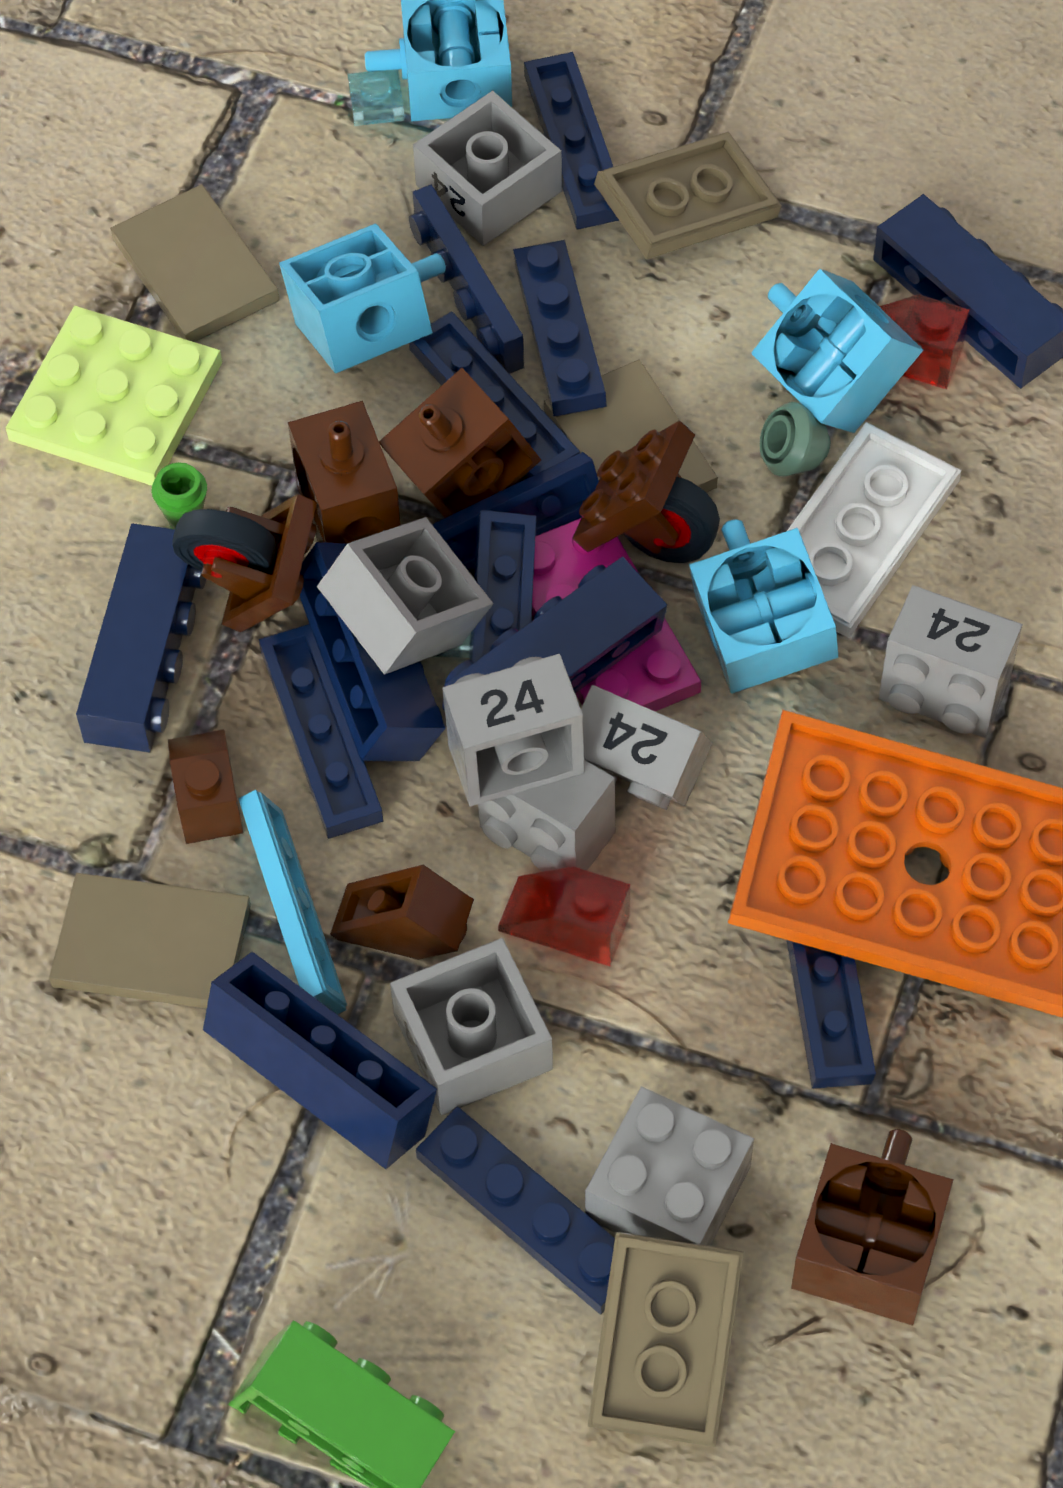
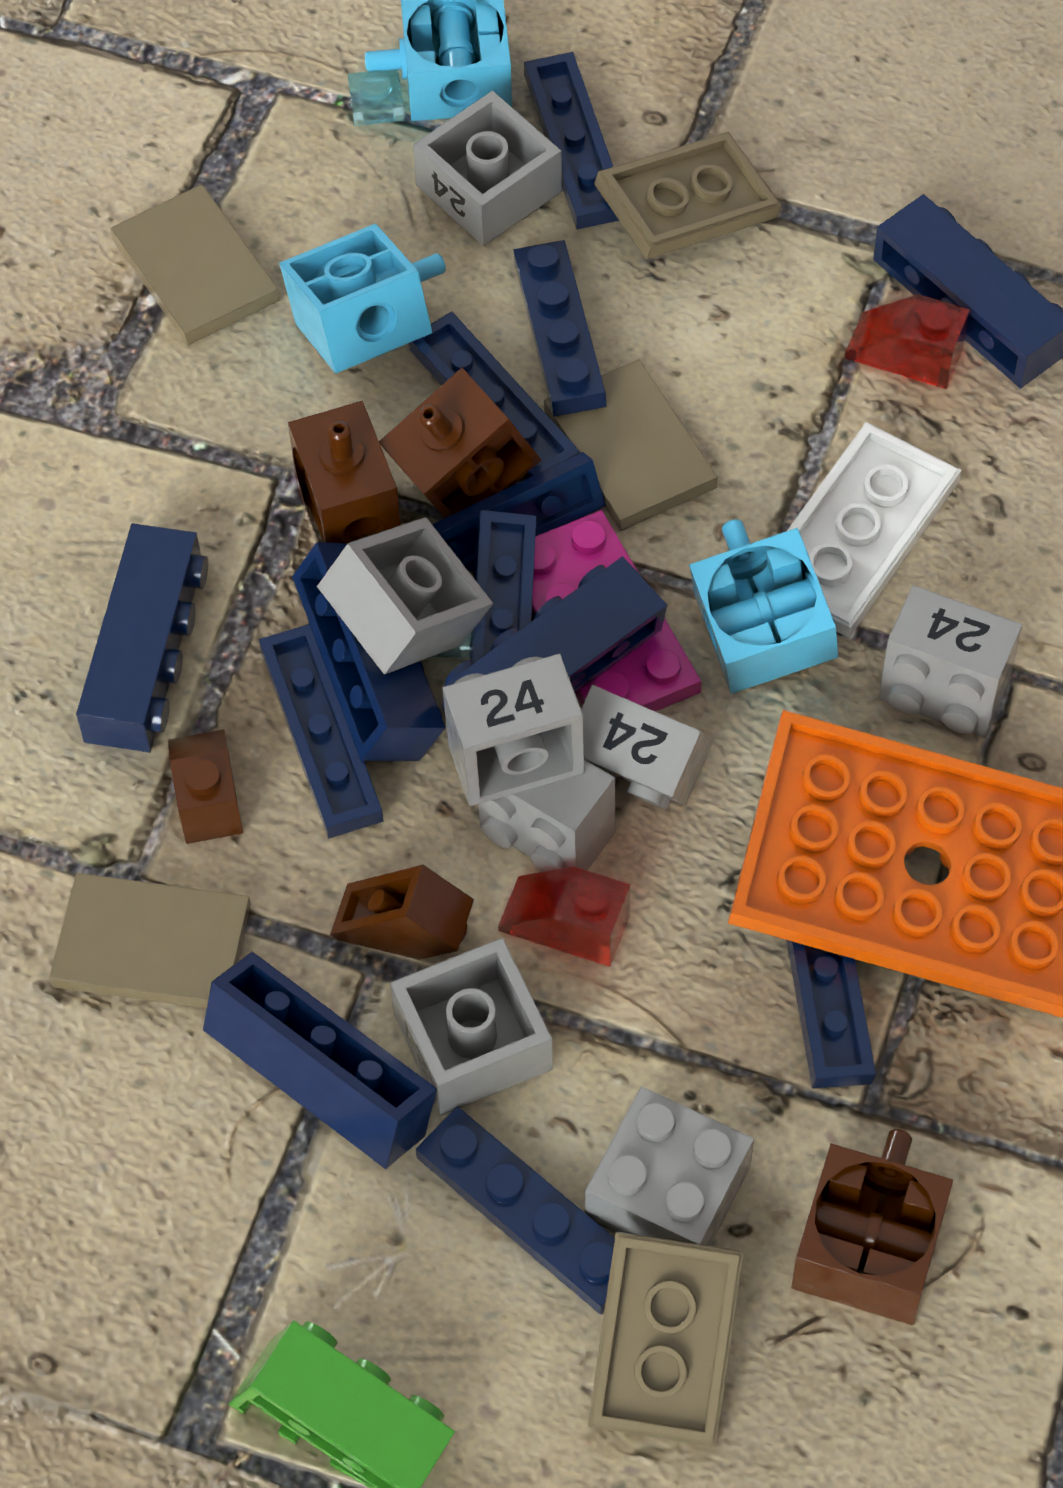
(114, 395): yellowish green plate -> none
(178, 491): bright green cone -> none
(250, 555): plate -> none
(292, 900): medium azure tile -> none
(473, 290): dark blue plate -> none
(650, 501): reddish brown plate -> none
(793, 440): sand green cone -> none
(835, 349): medium azure piece -> none

